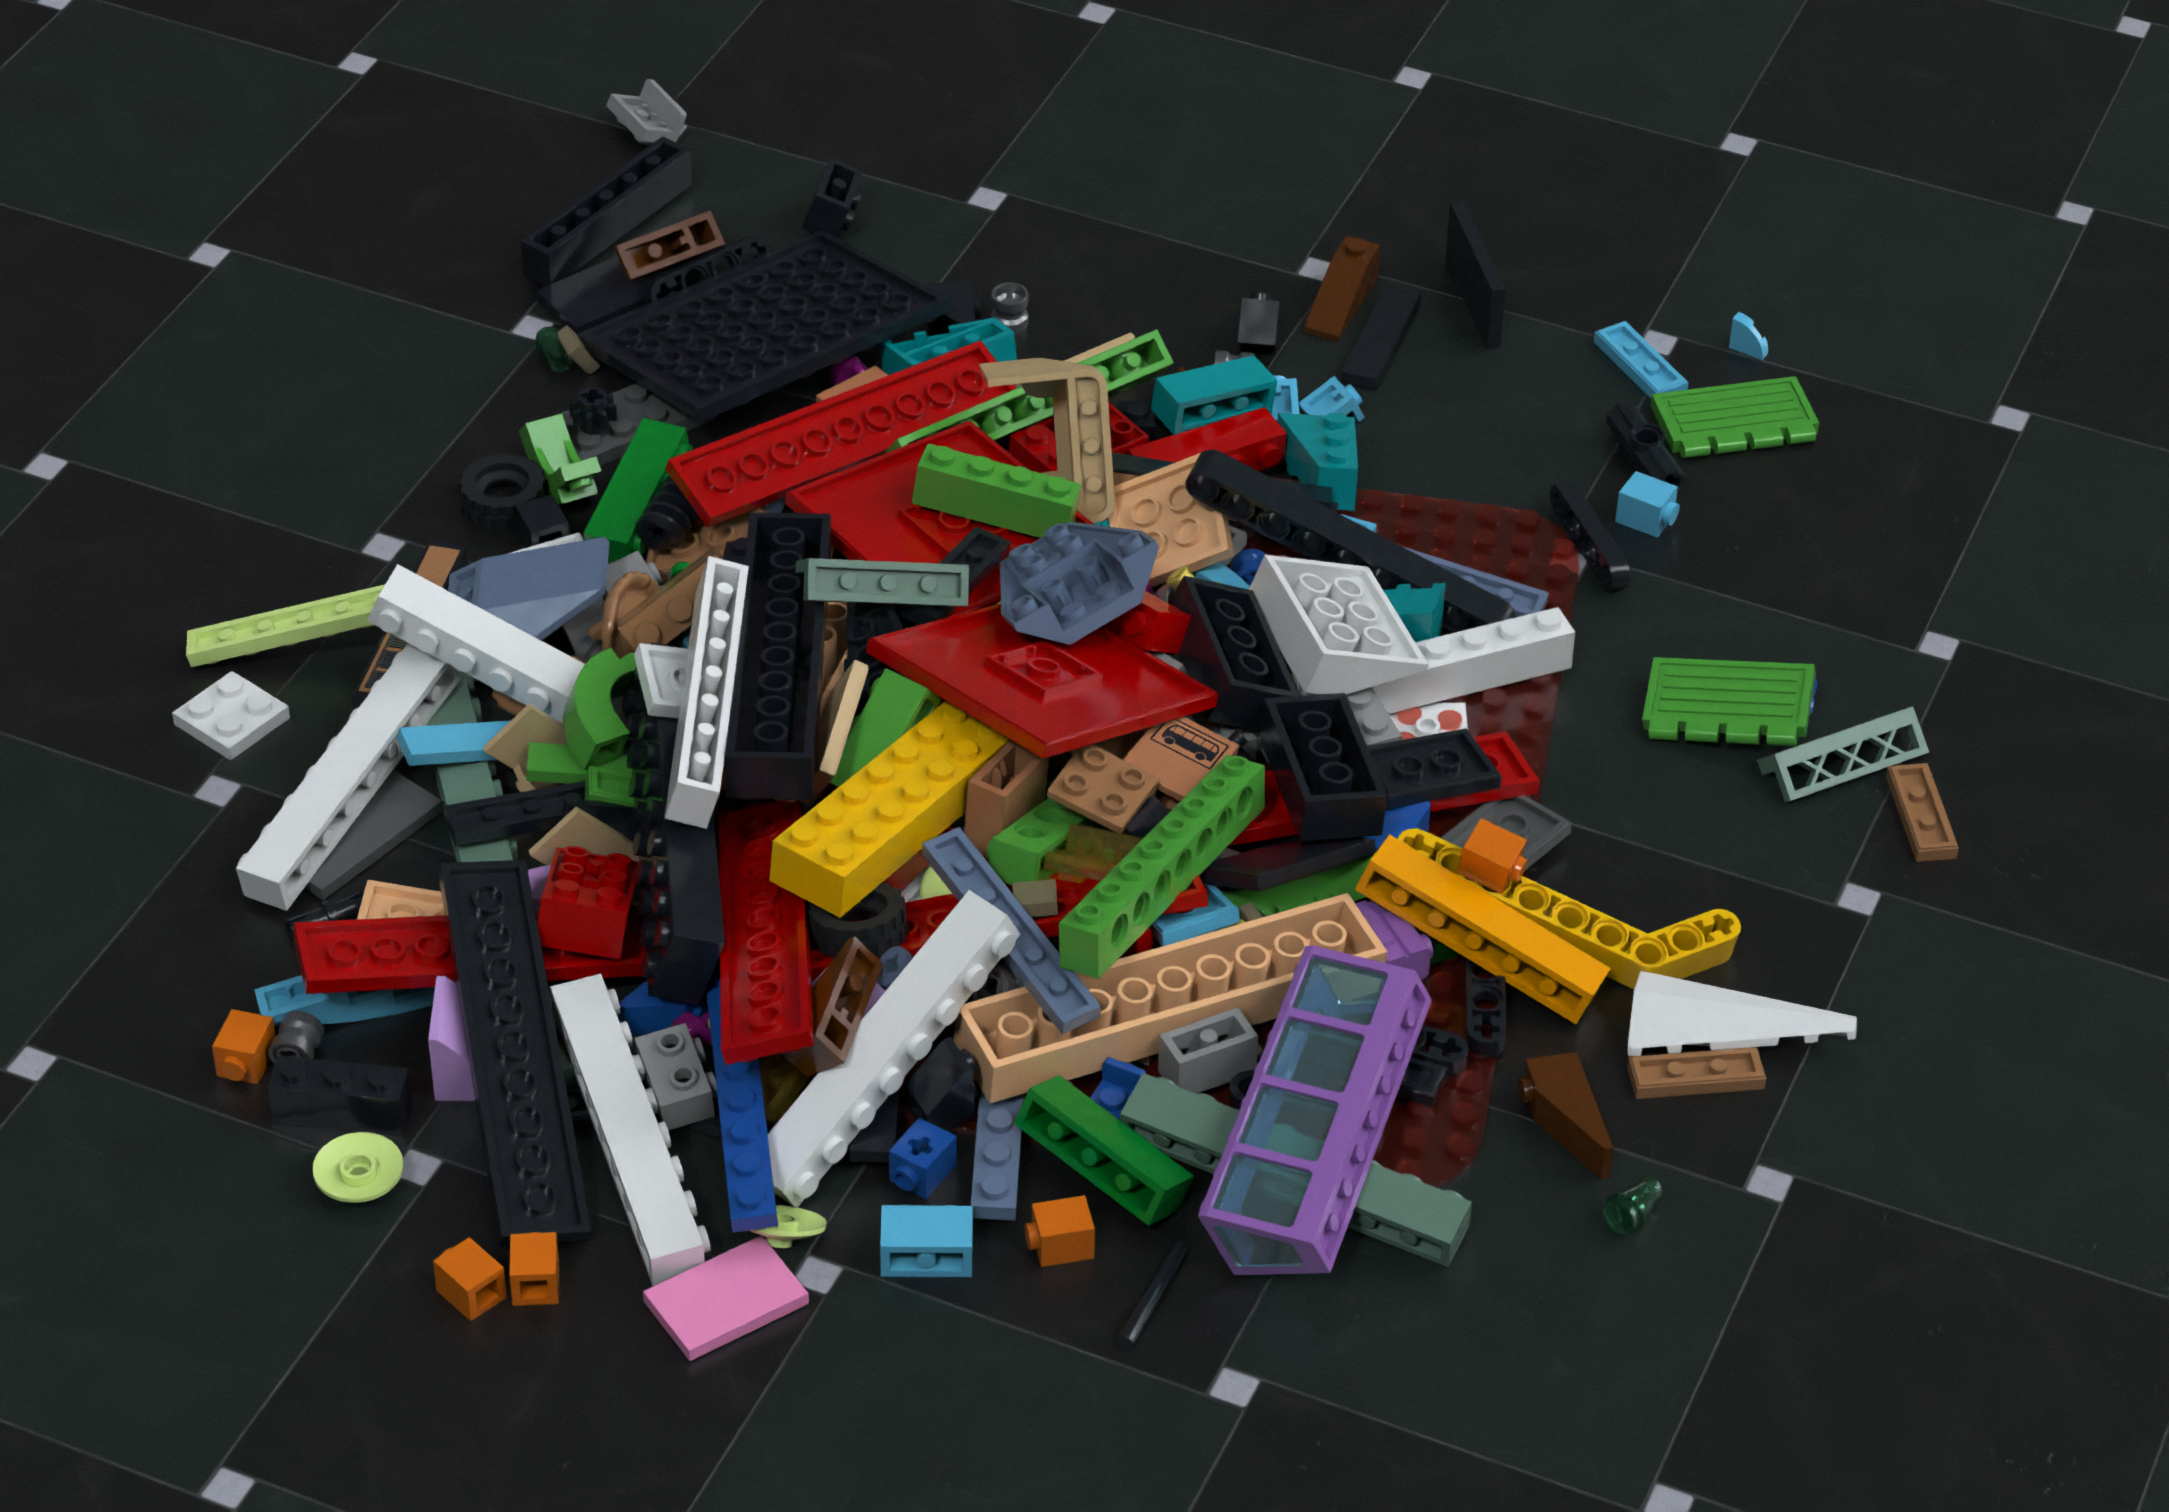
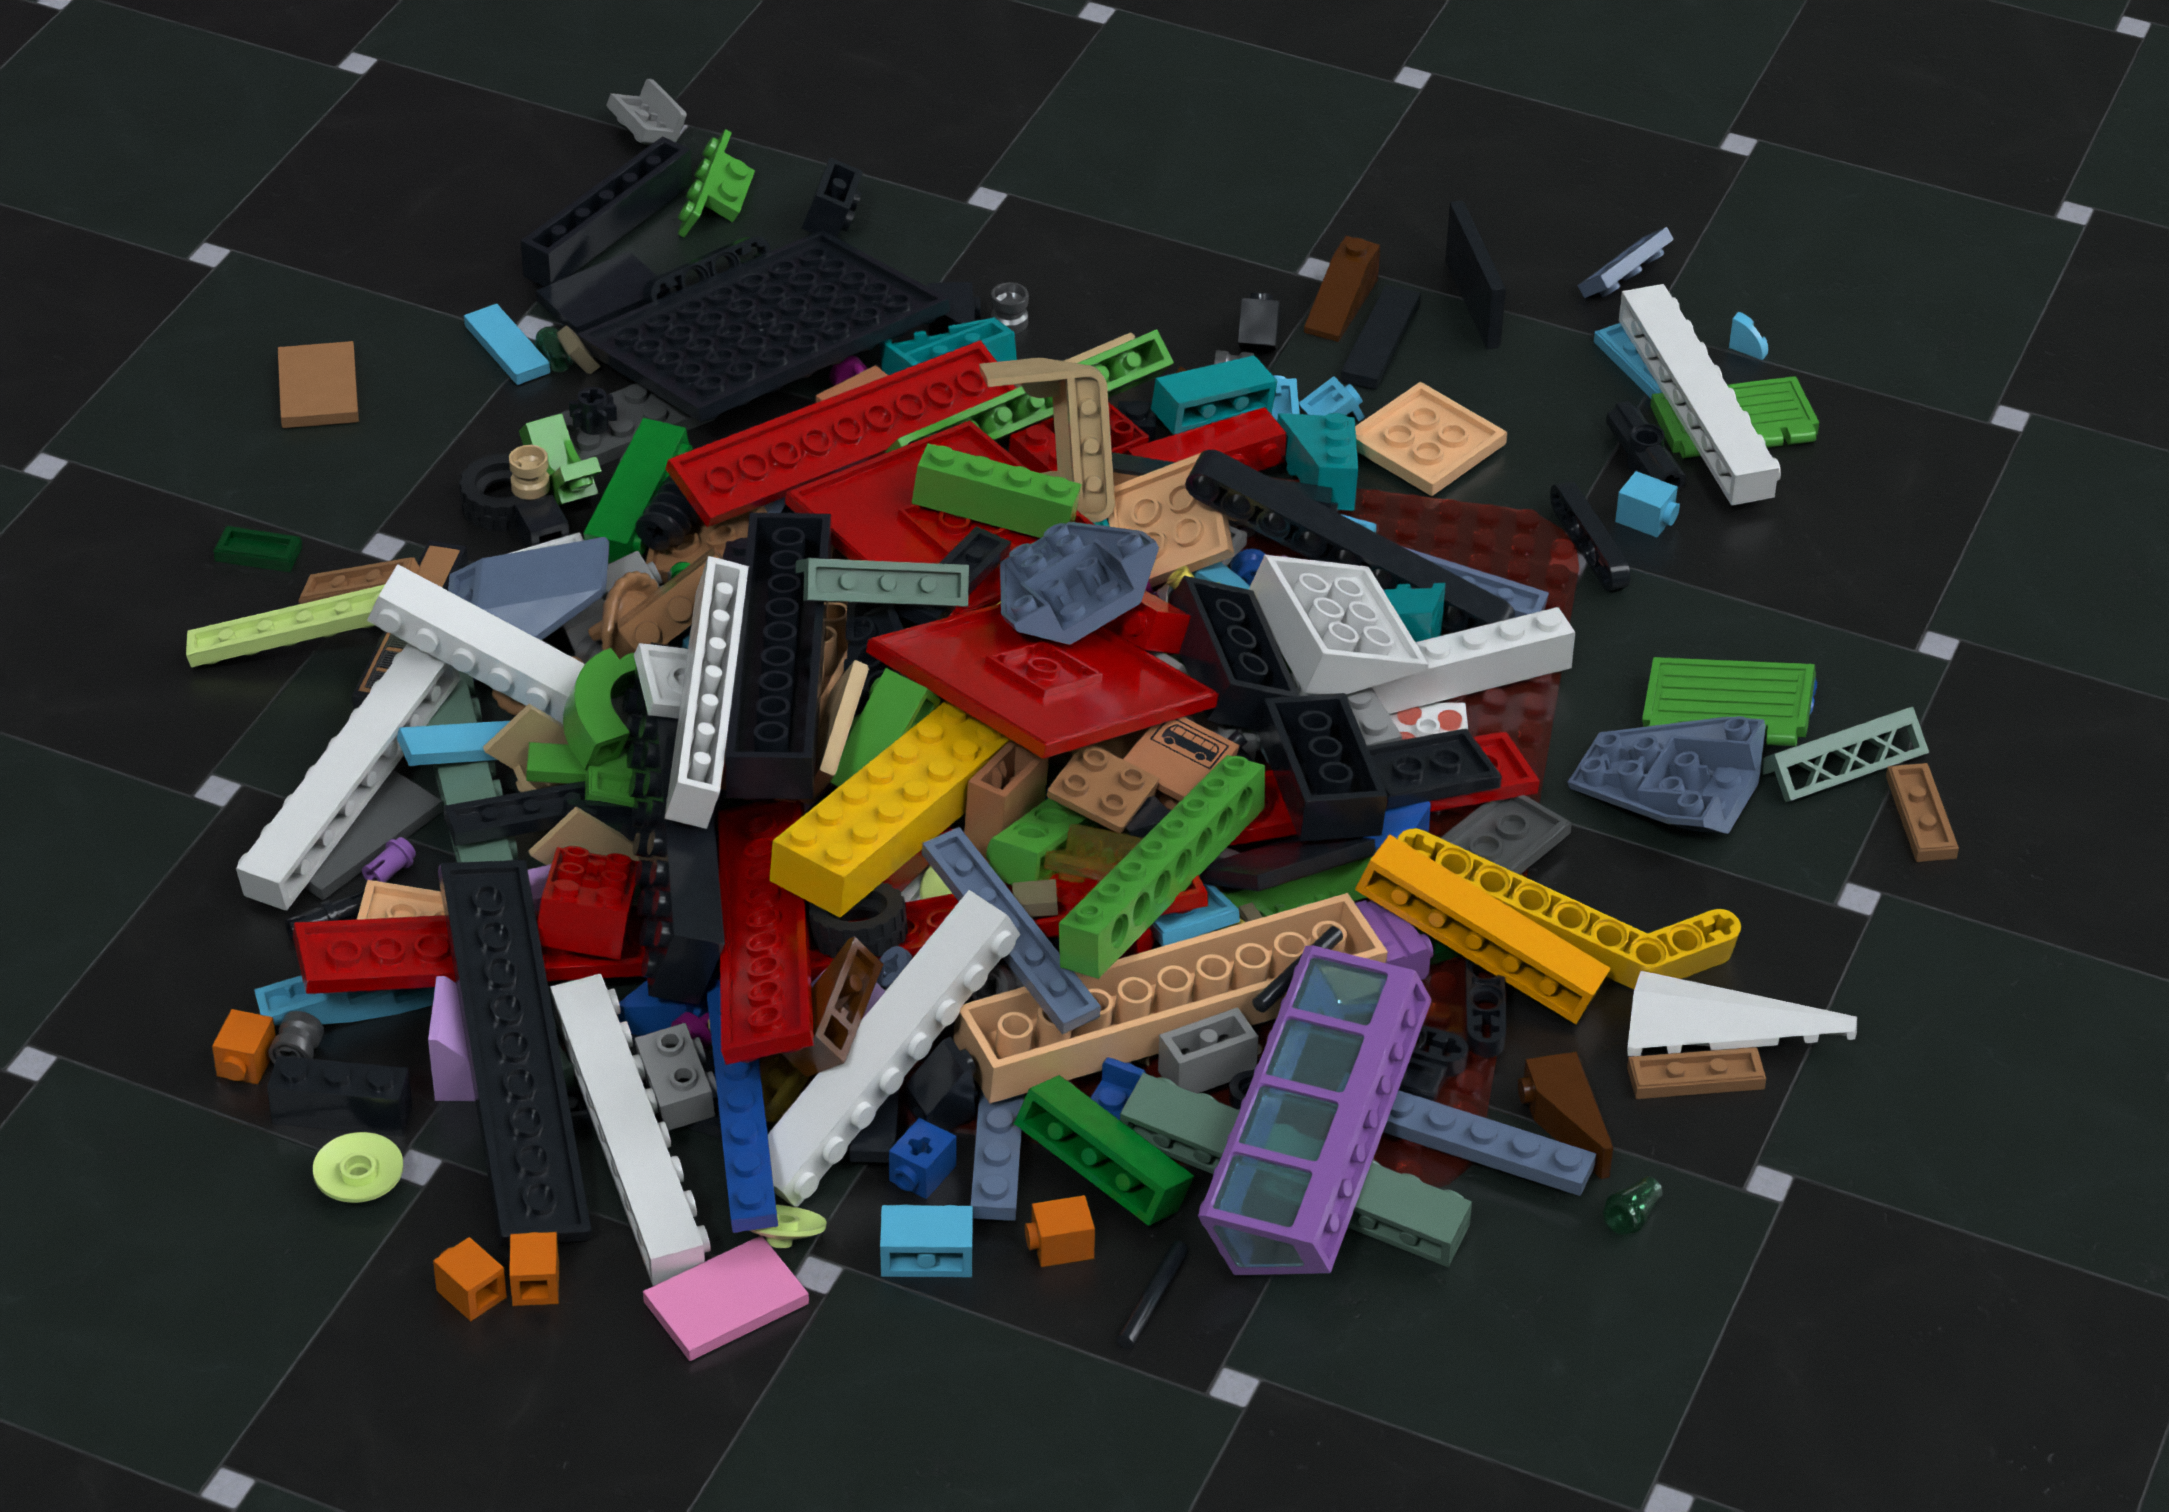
(231, 715): white plate -> none
(258, 549): none -> dark green tile
(318, 384): none -> medium nougat tile
(352, 579): none -> medium nougat tile
(397, 855): none -> medium lavender pin
(507, 344): none -> medium azure tile
(529, 472): none -> tan wheel
(669, 246): reddish brown slope -> none
(719, 186): none -> bright green bracket
(1281, 983): none -> black bar
(1427, 438): none -> light nougat plate
(1490, 1143): none -> sand blue plate
(1493, 856): orange brick -> none
(1626, 264): none -> sand blue plate
(1677, 772): none -> sand blue wedge
(1699, 395): none -> white brick

